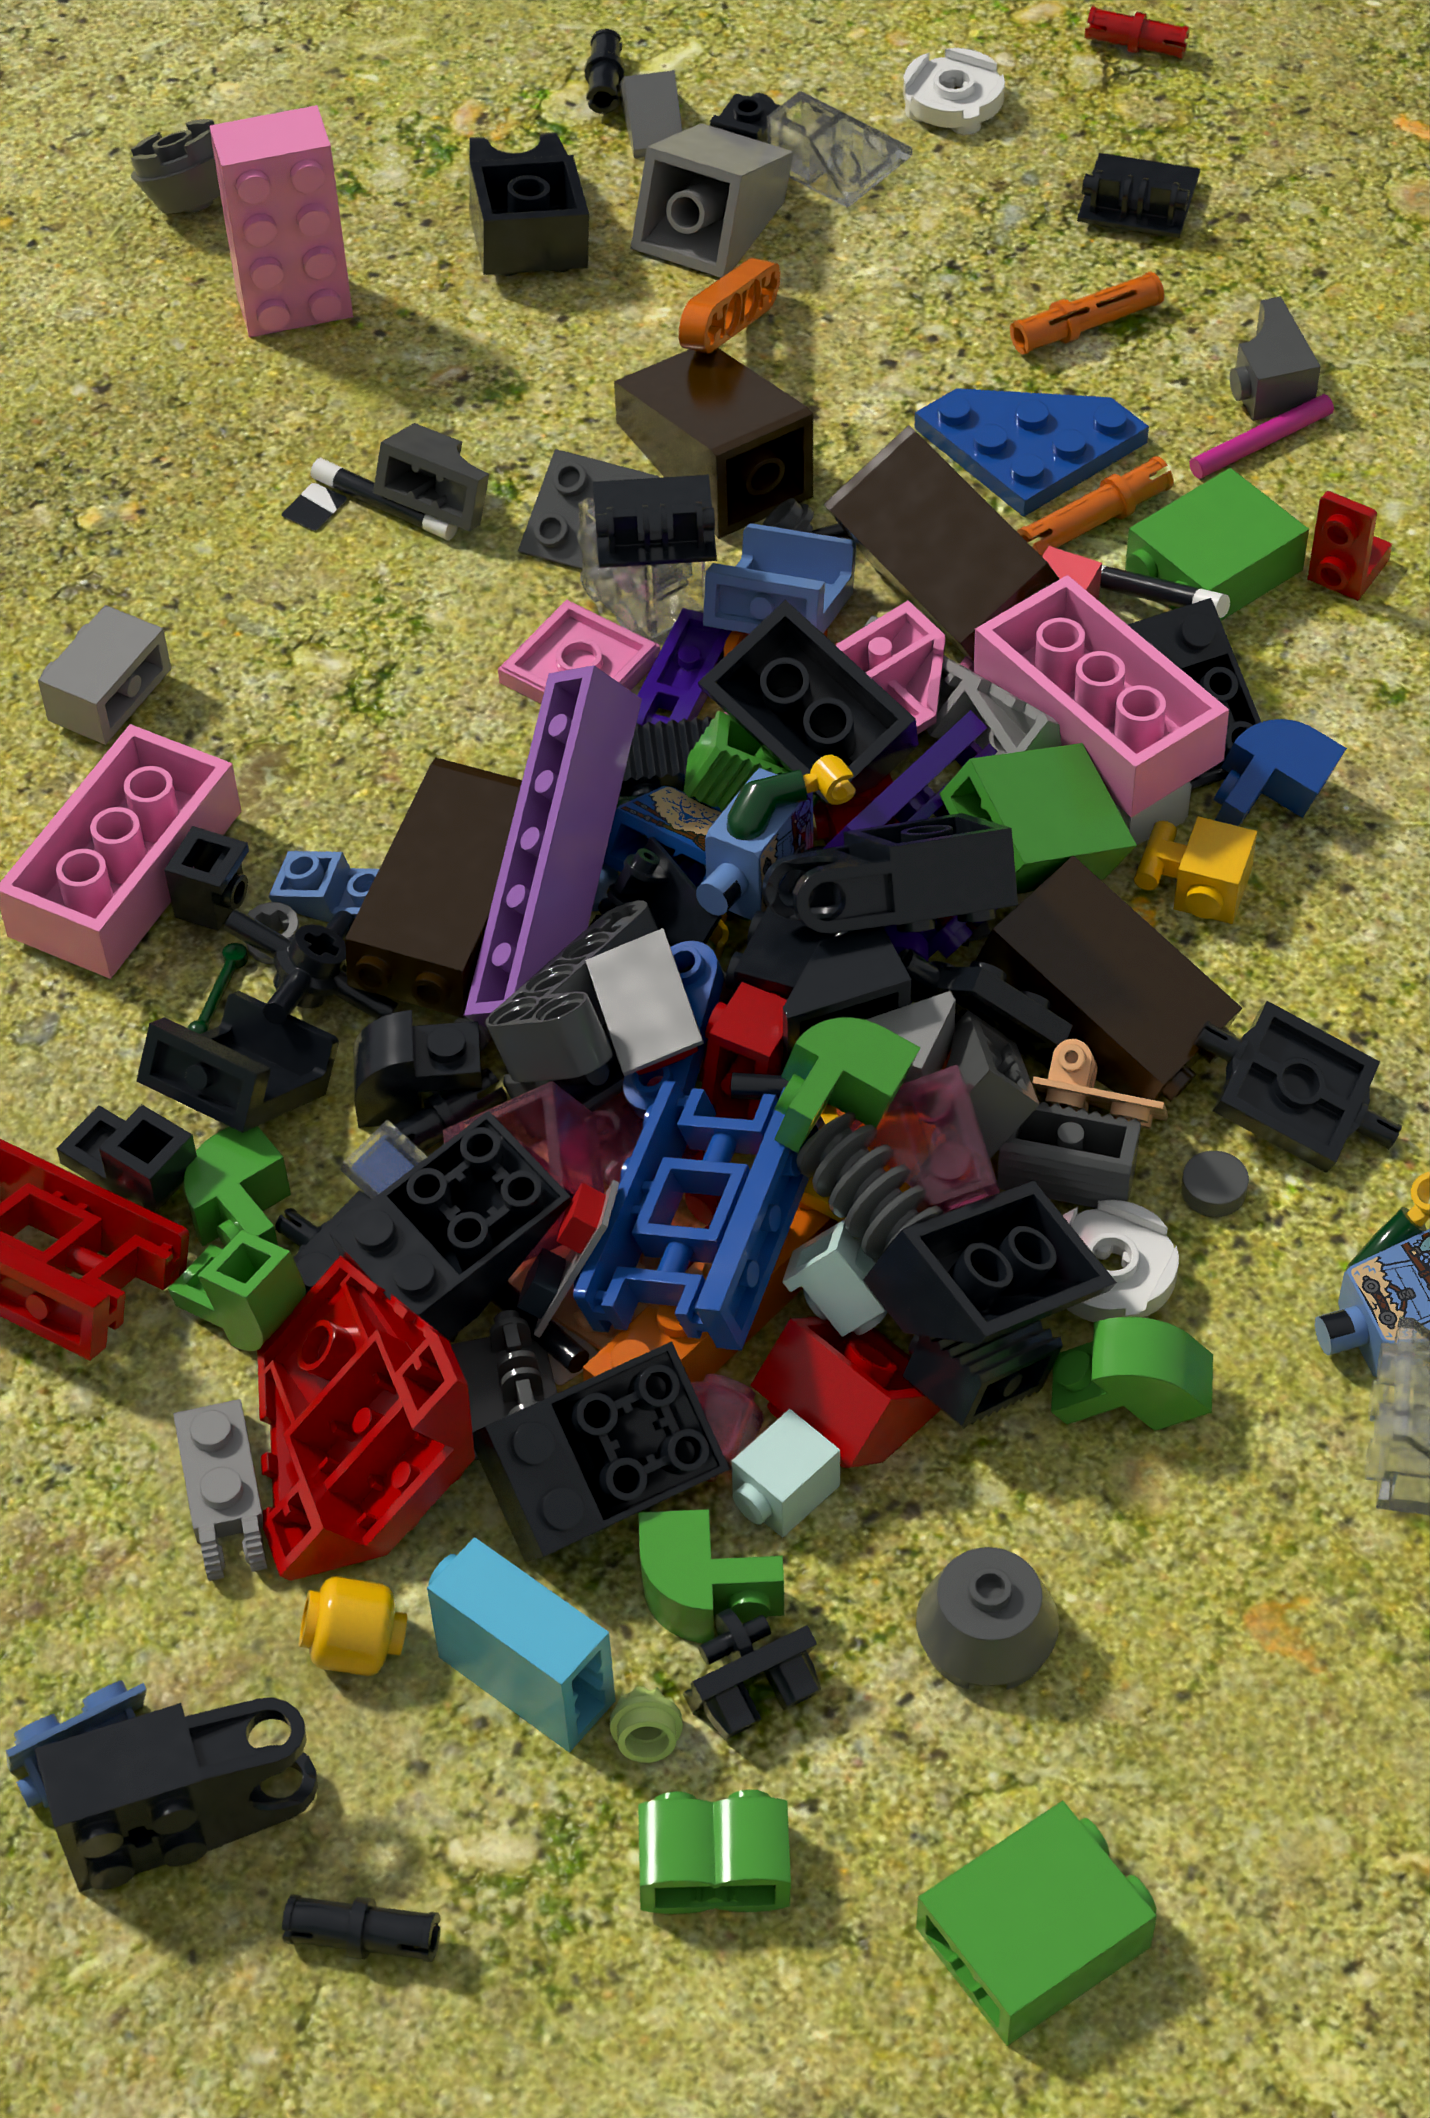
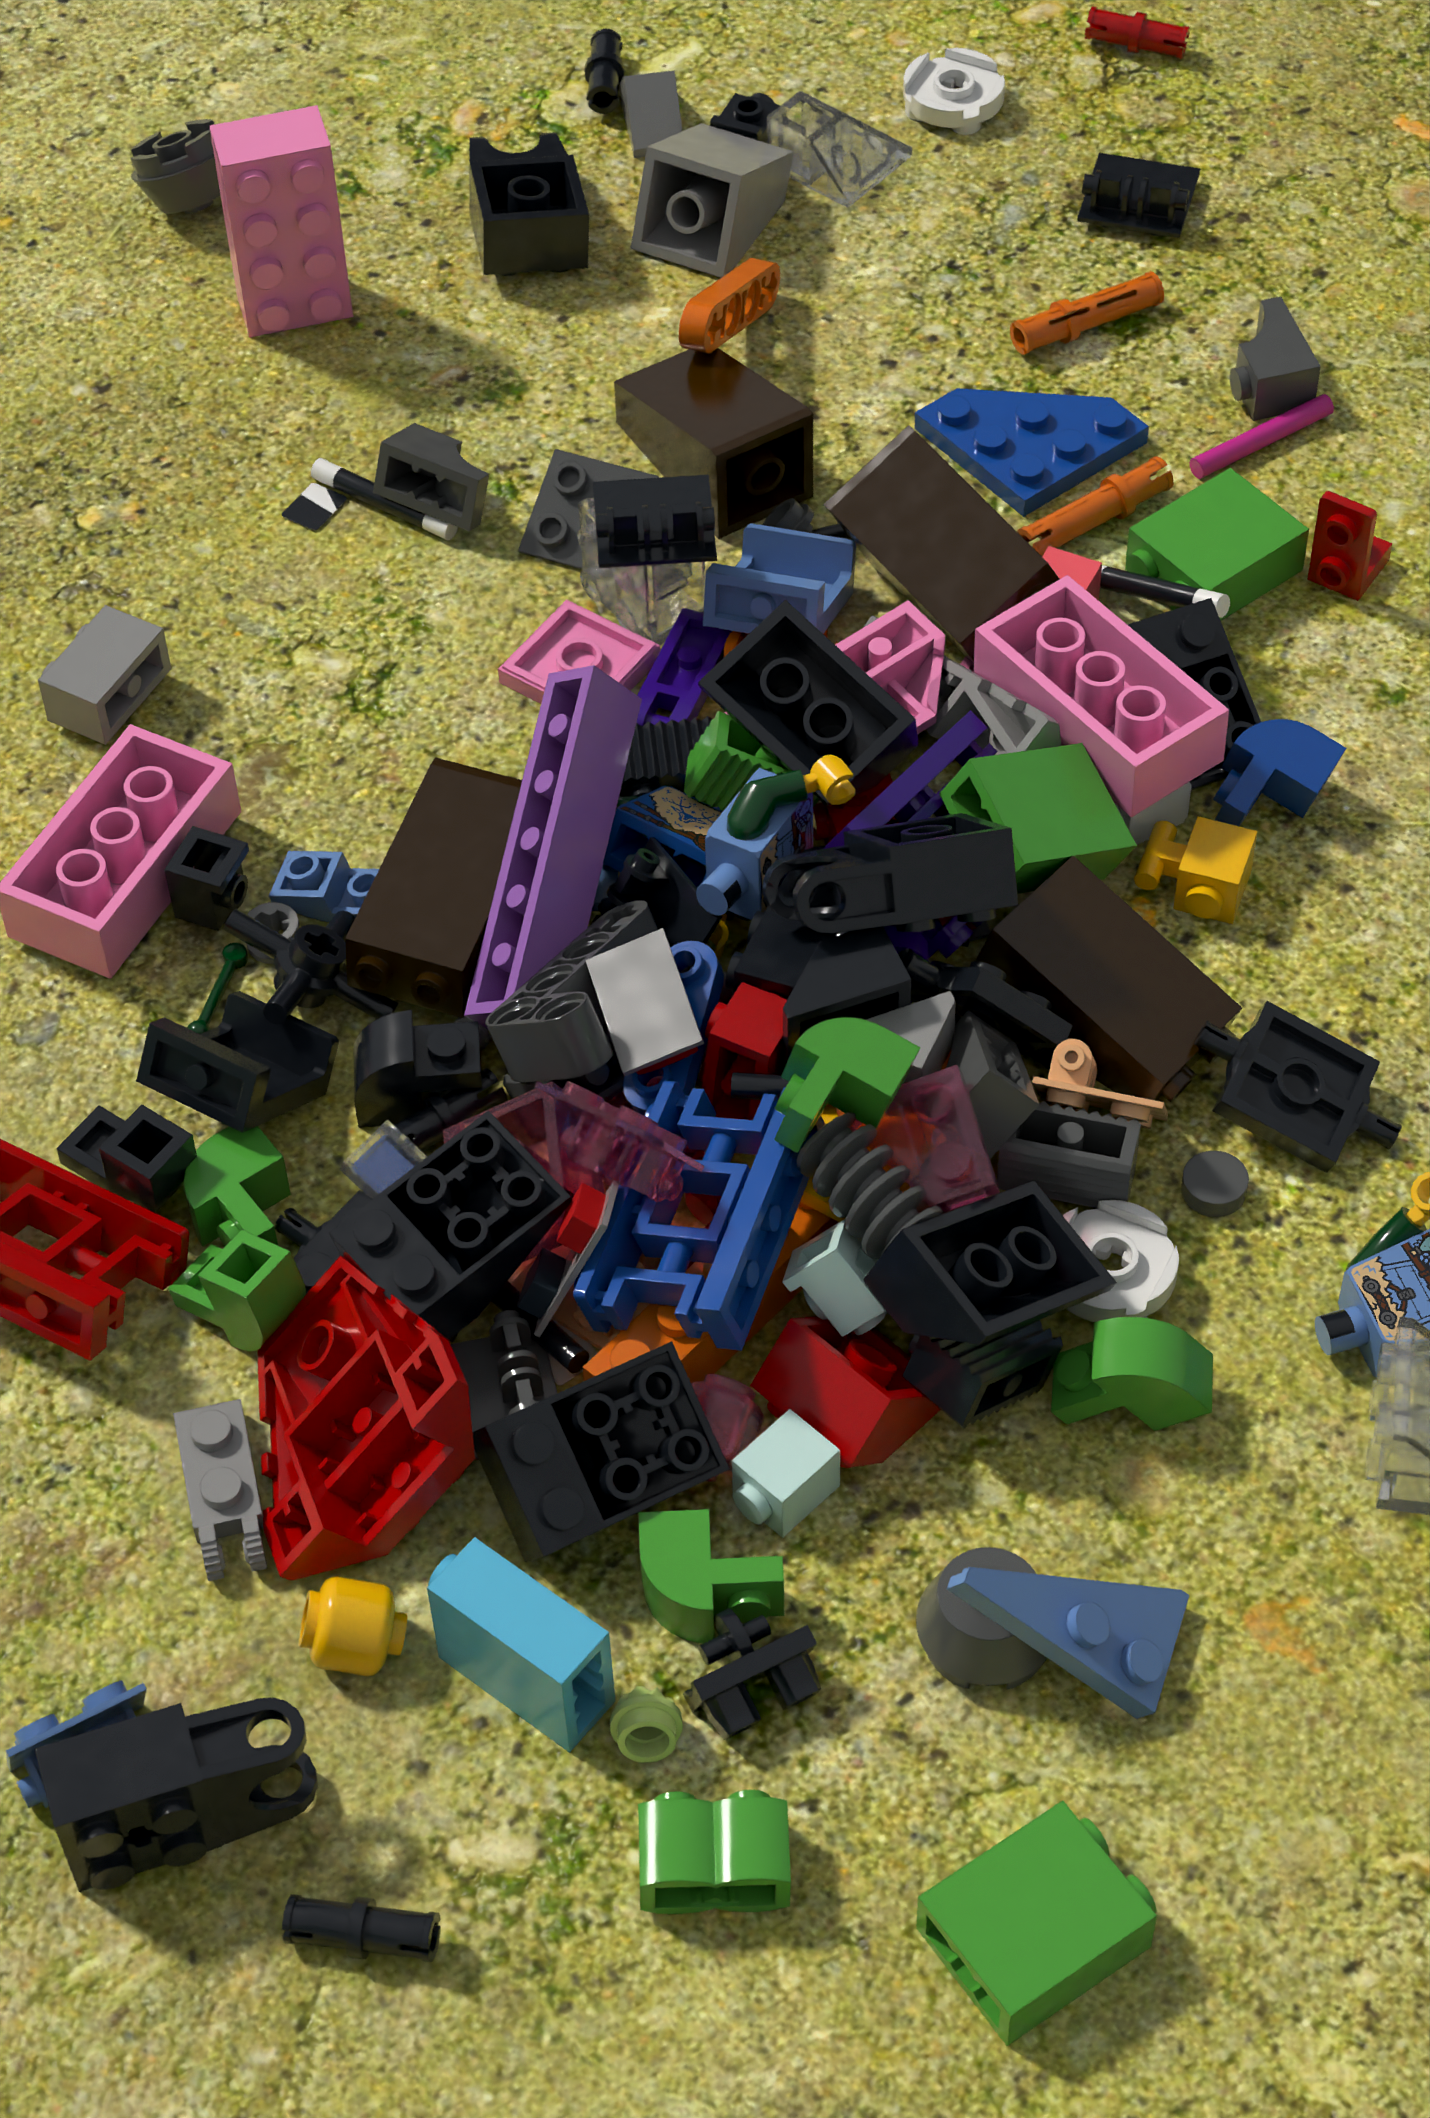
(622, 1144): none -> clear pink hinge
(1098, 1631): none -> medium blue wing

